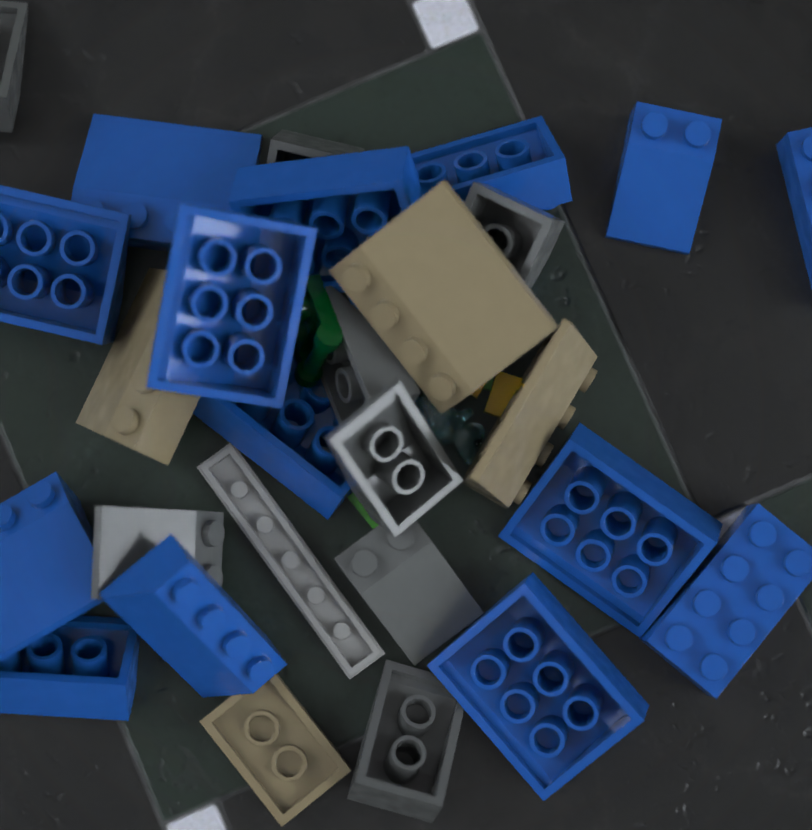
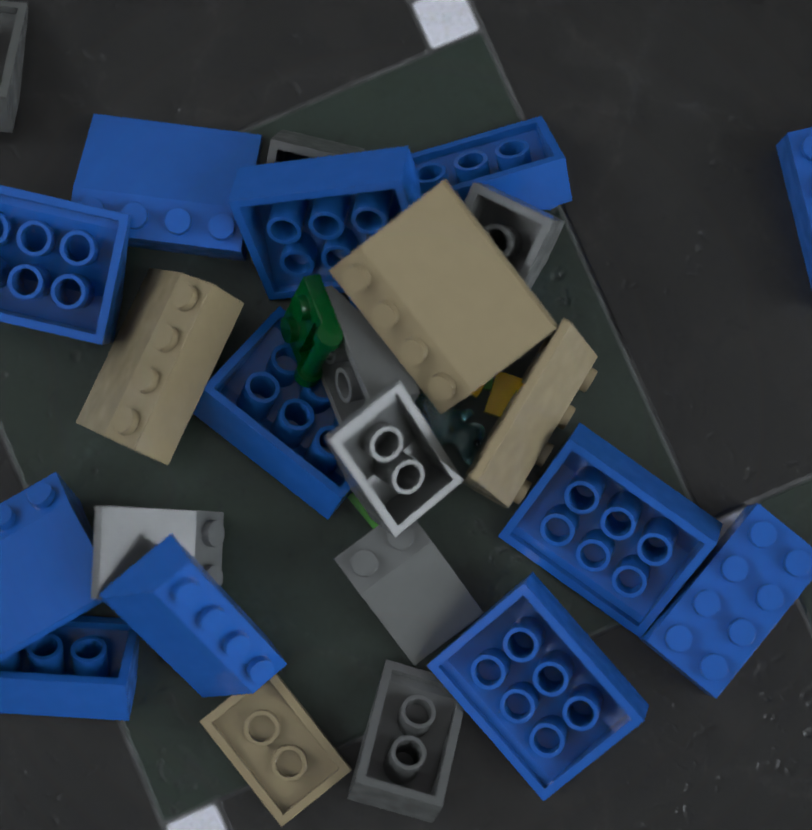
(231, 305): blue slope -> none
(291, 560): light grey tile -> none
(662, 177): blue slope -> none

